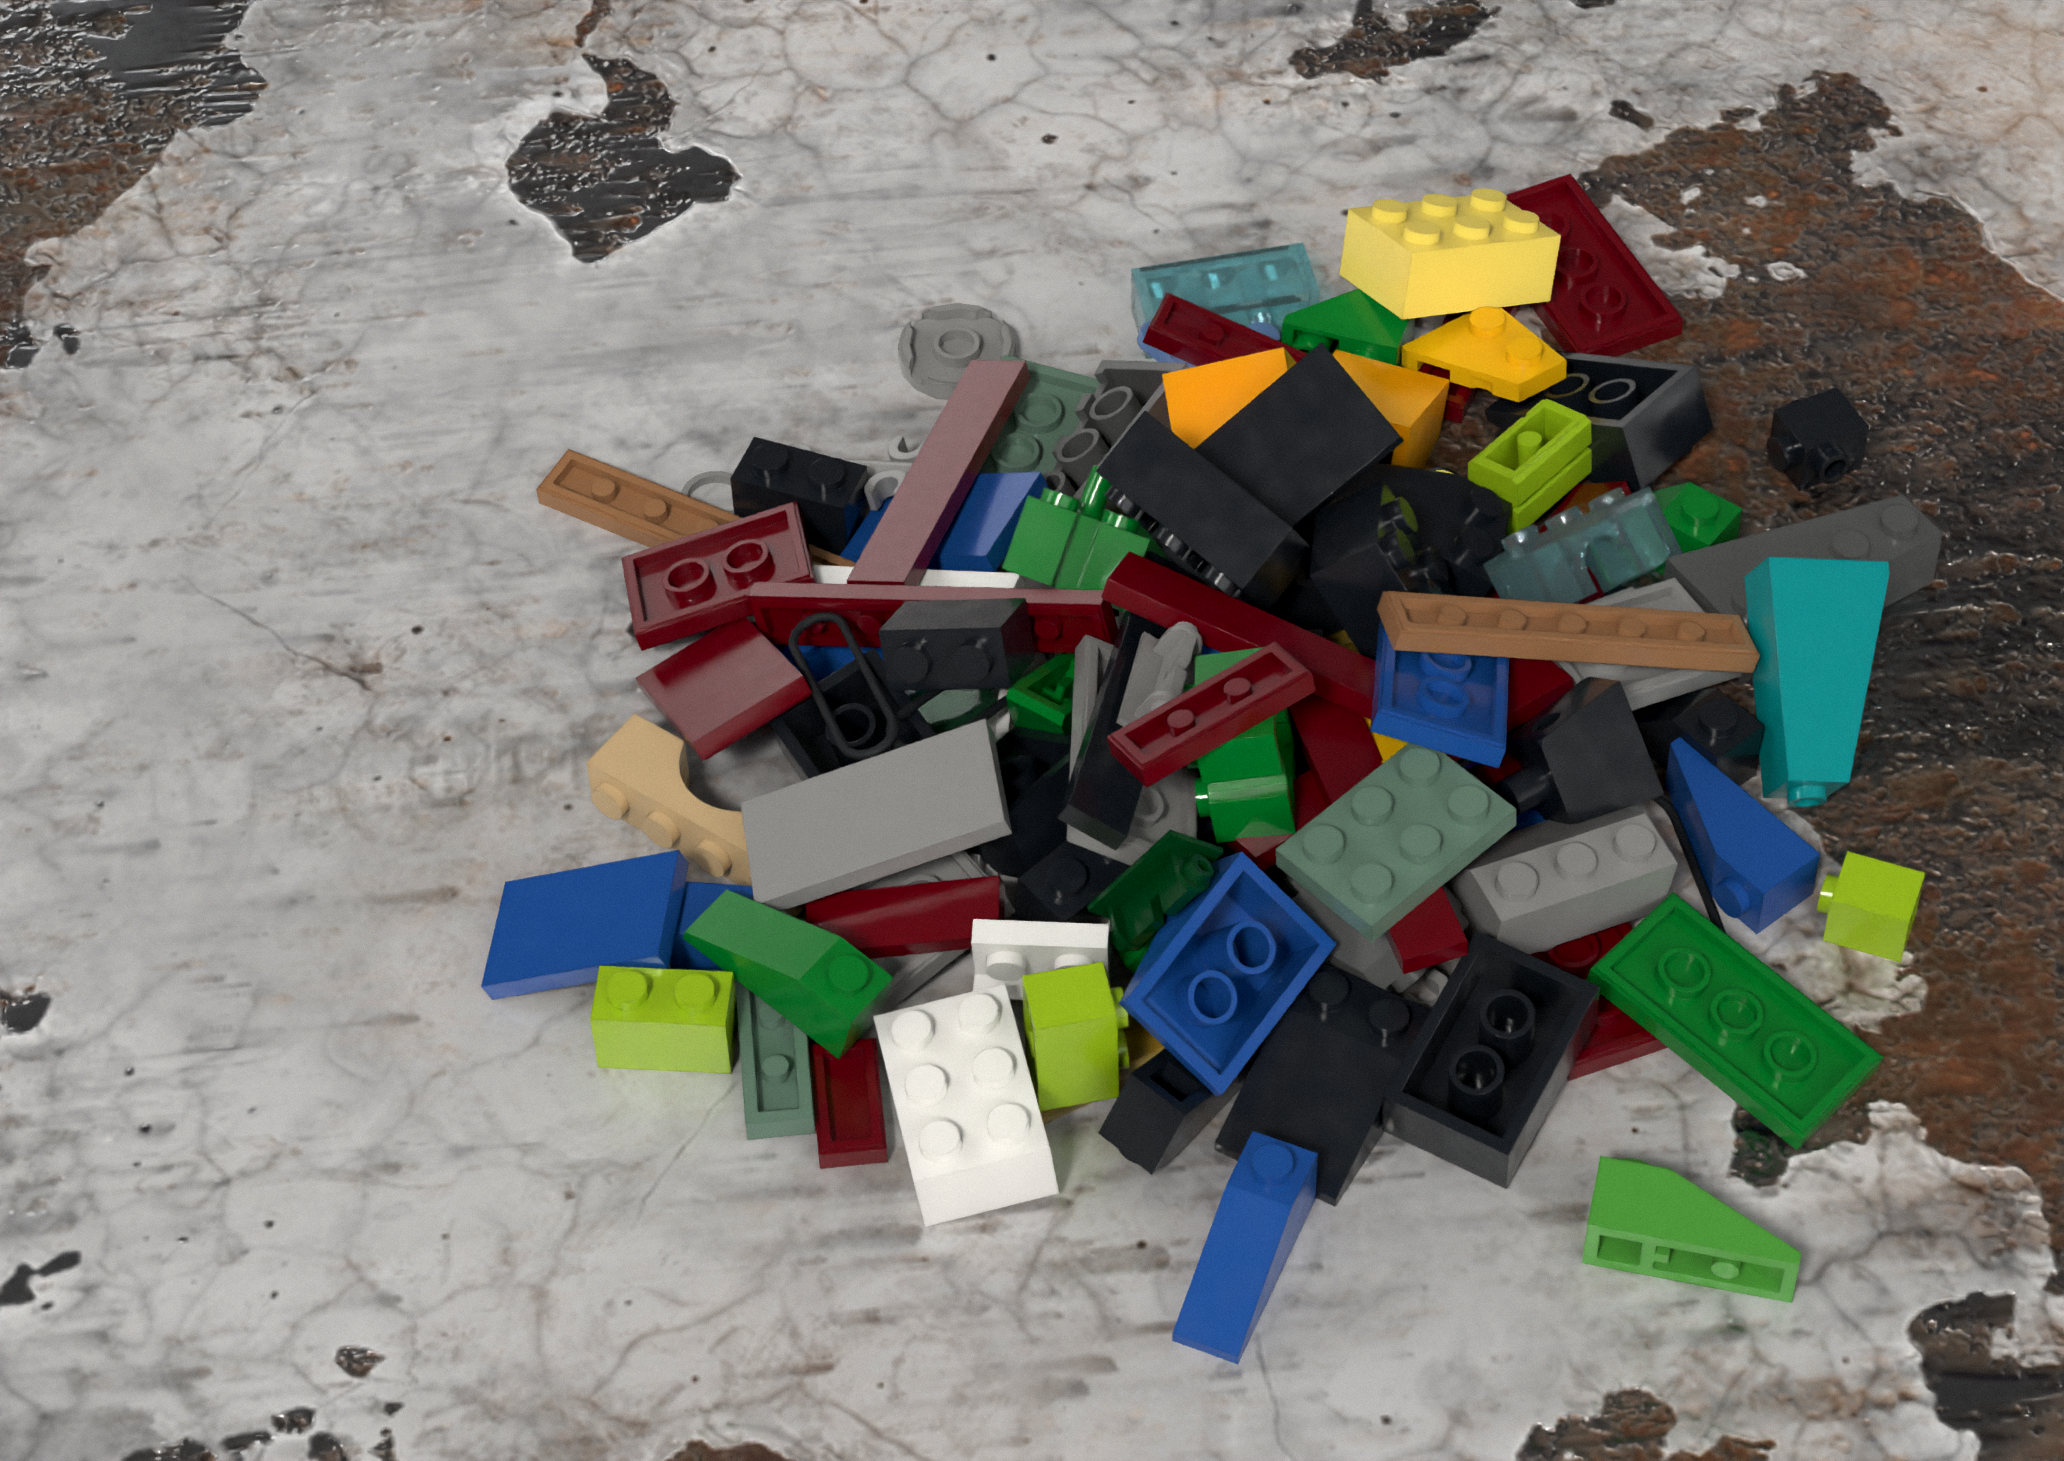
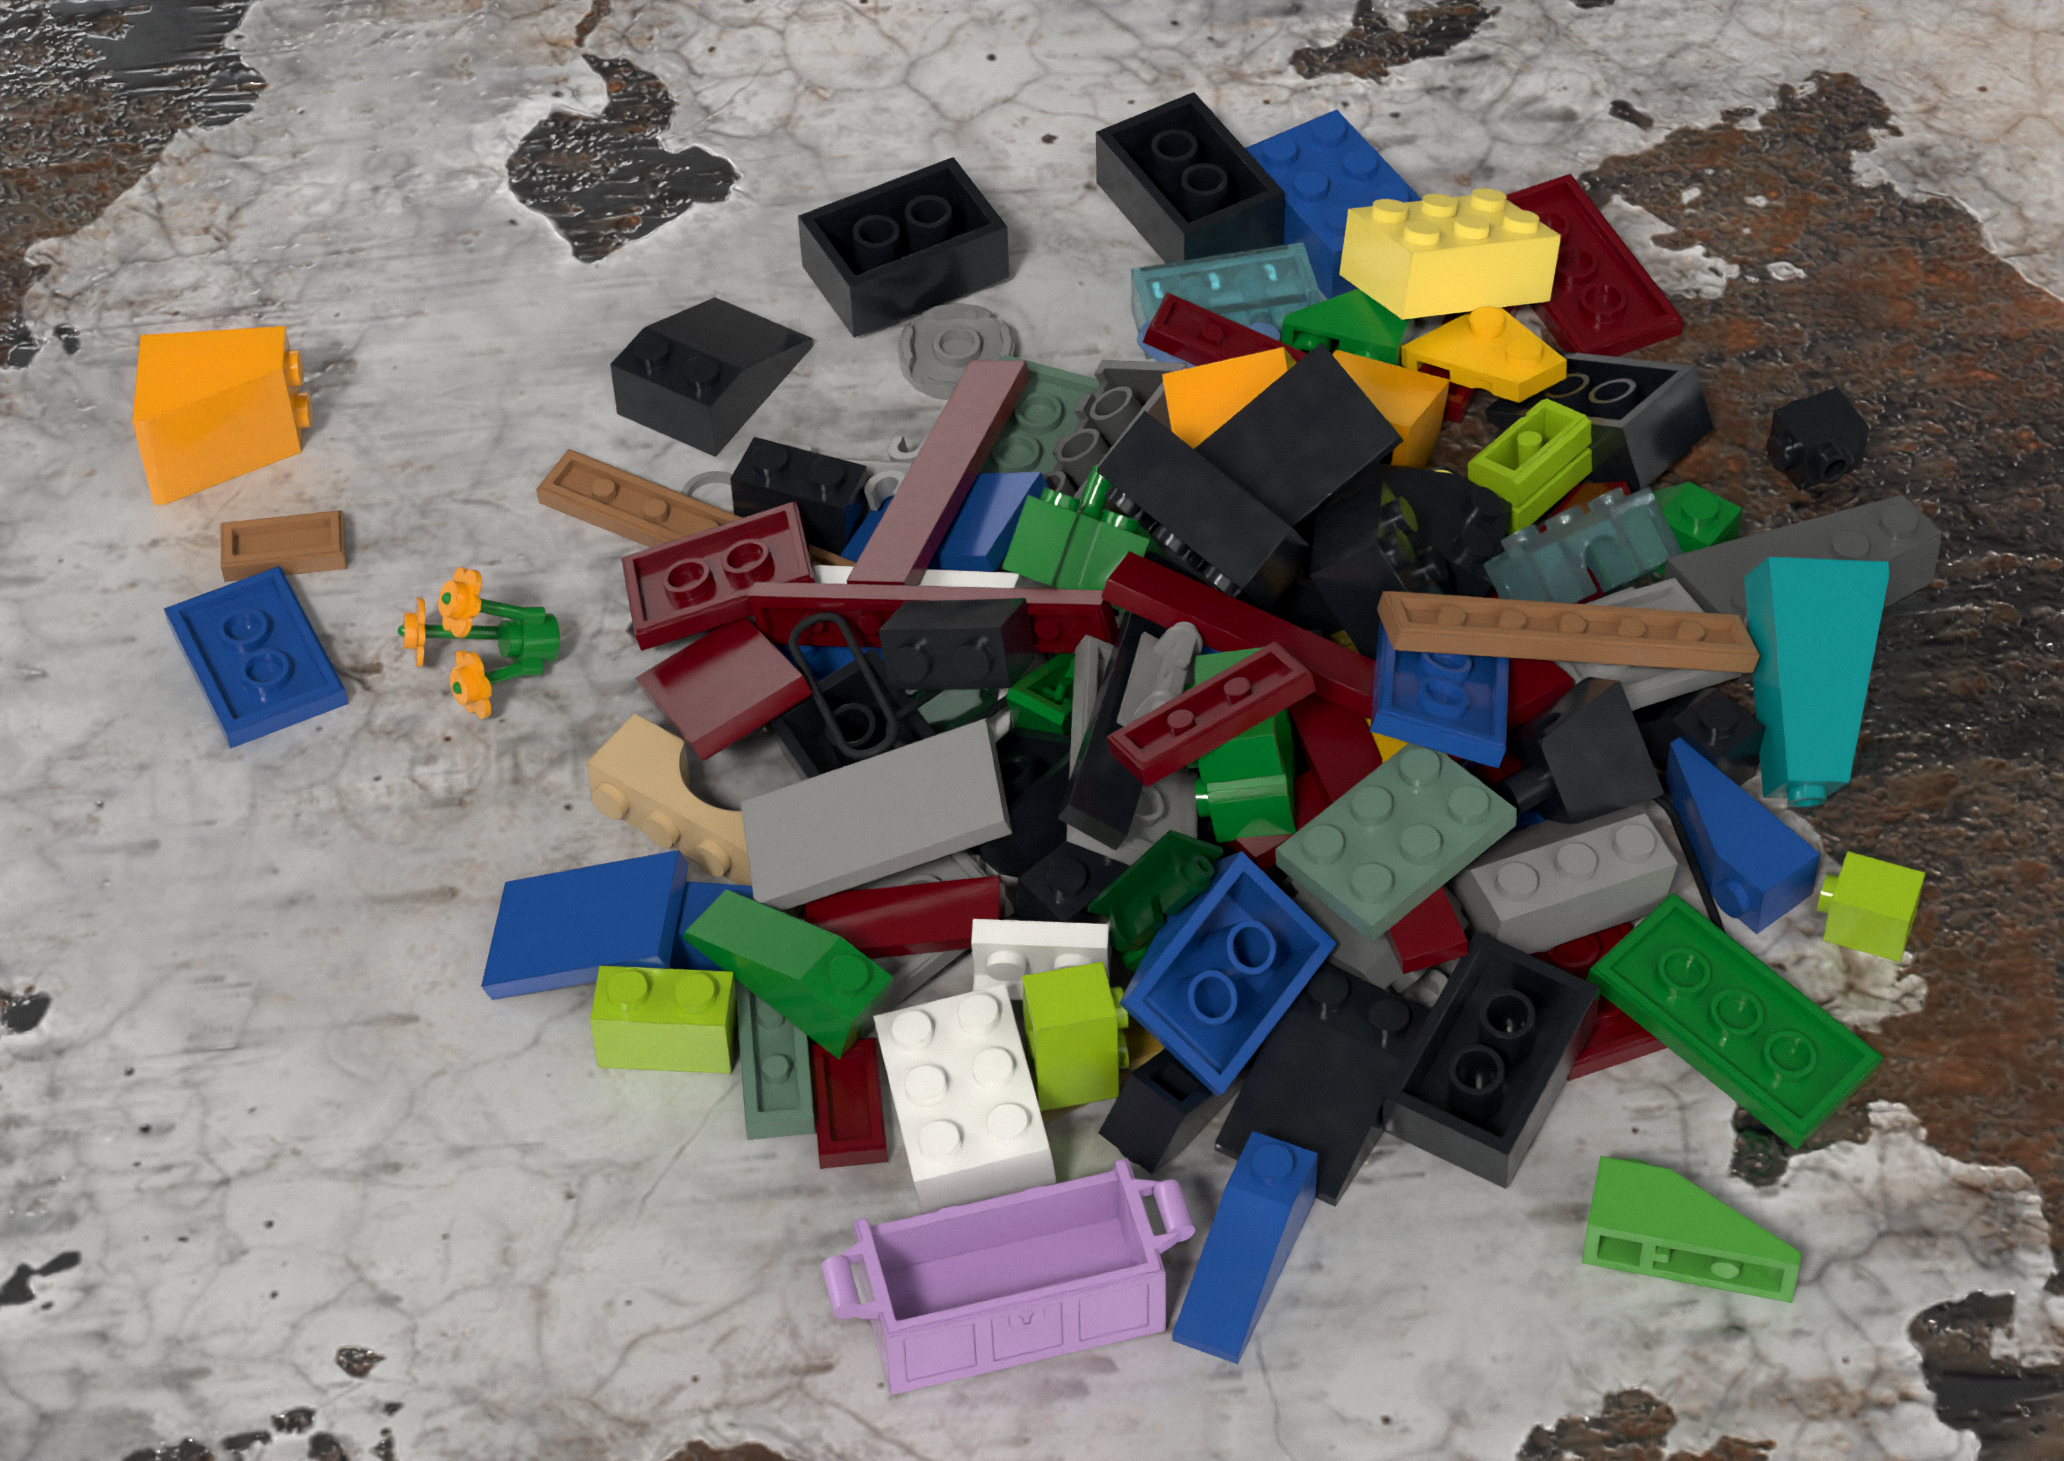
(216, 406): none -> light orange slope
(255, 656): none -> blue tile
(293, 542): none -> medium nougat tile
(526, 638): none -> plant
(704, 372): none -> black slope
(904, 246): none -> black brick
(1011, 1277): none -> lavender container
(1188, 183): none -> black brick
(1324, 173): none -> blue brick

